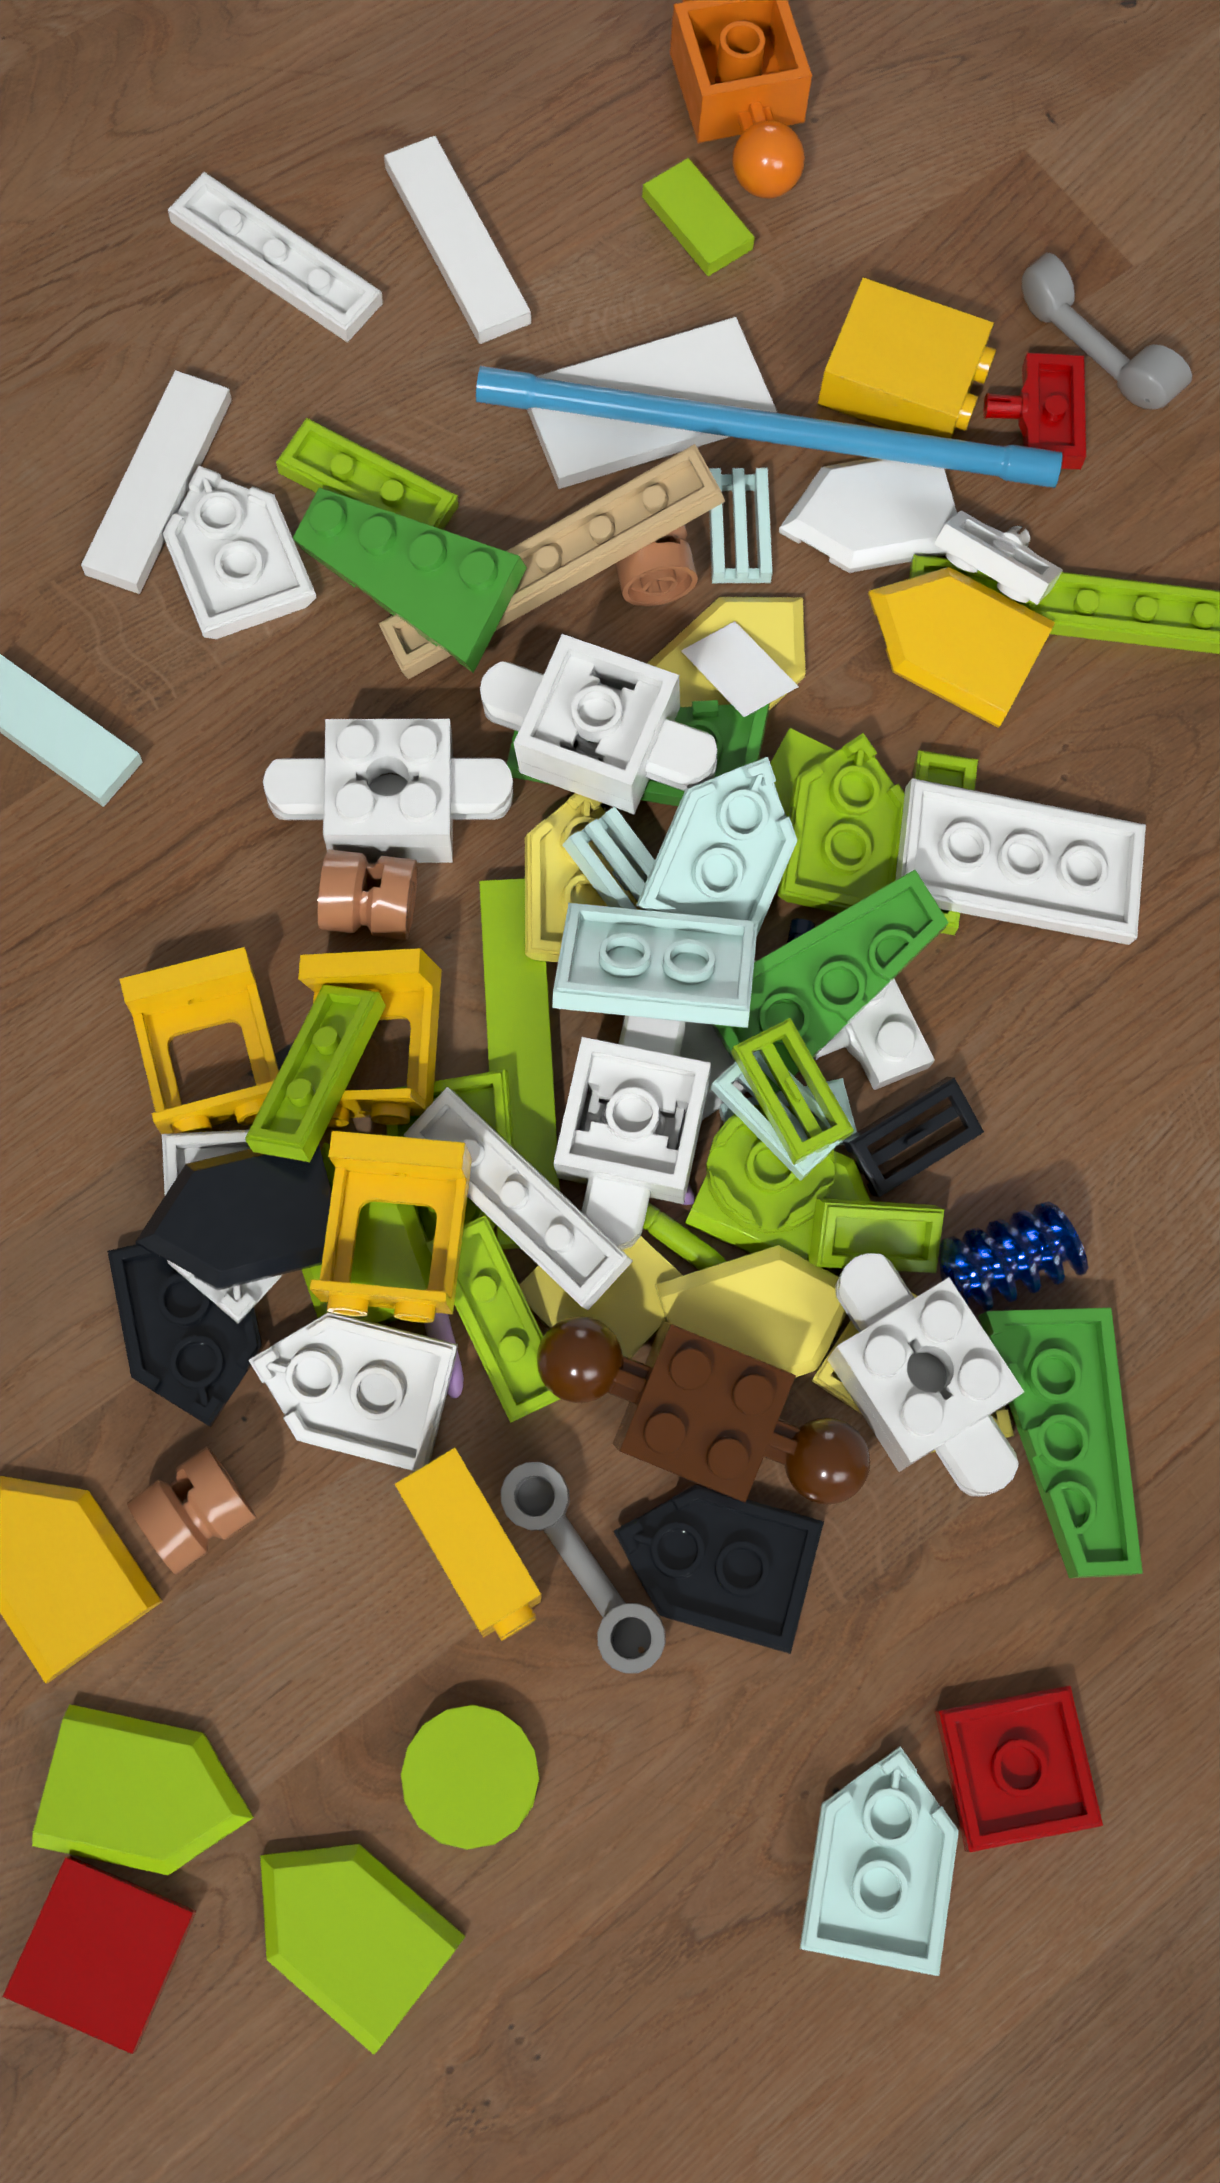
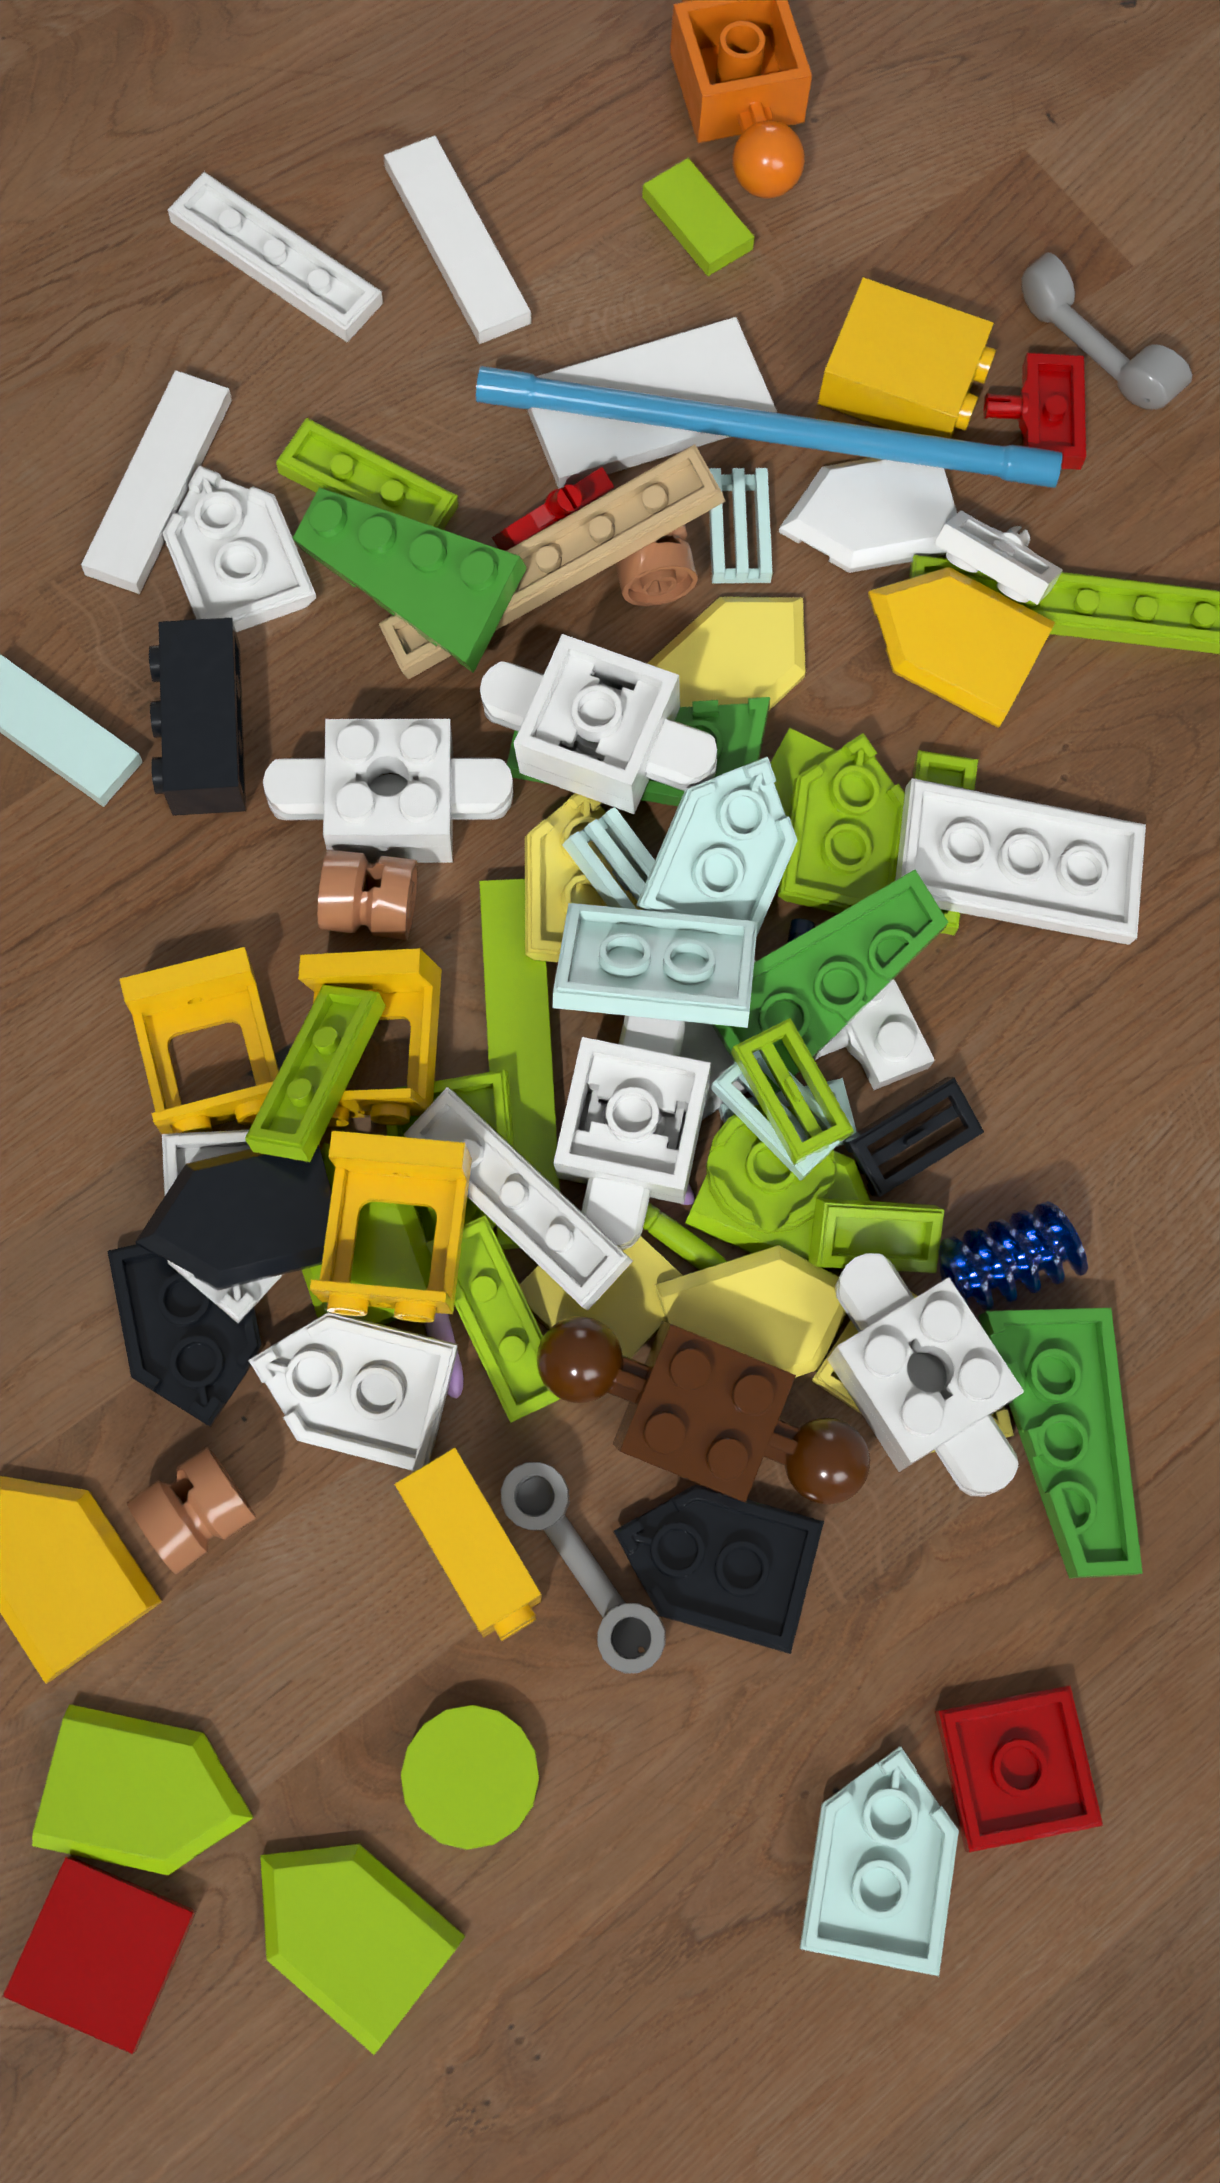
(198, 717): none -> black brick
(557, 506): none -> red plate
(739, 669): white sticker -> none

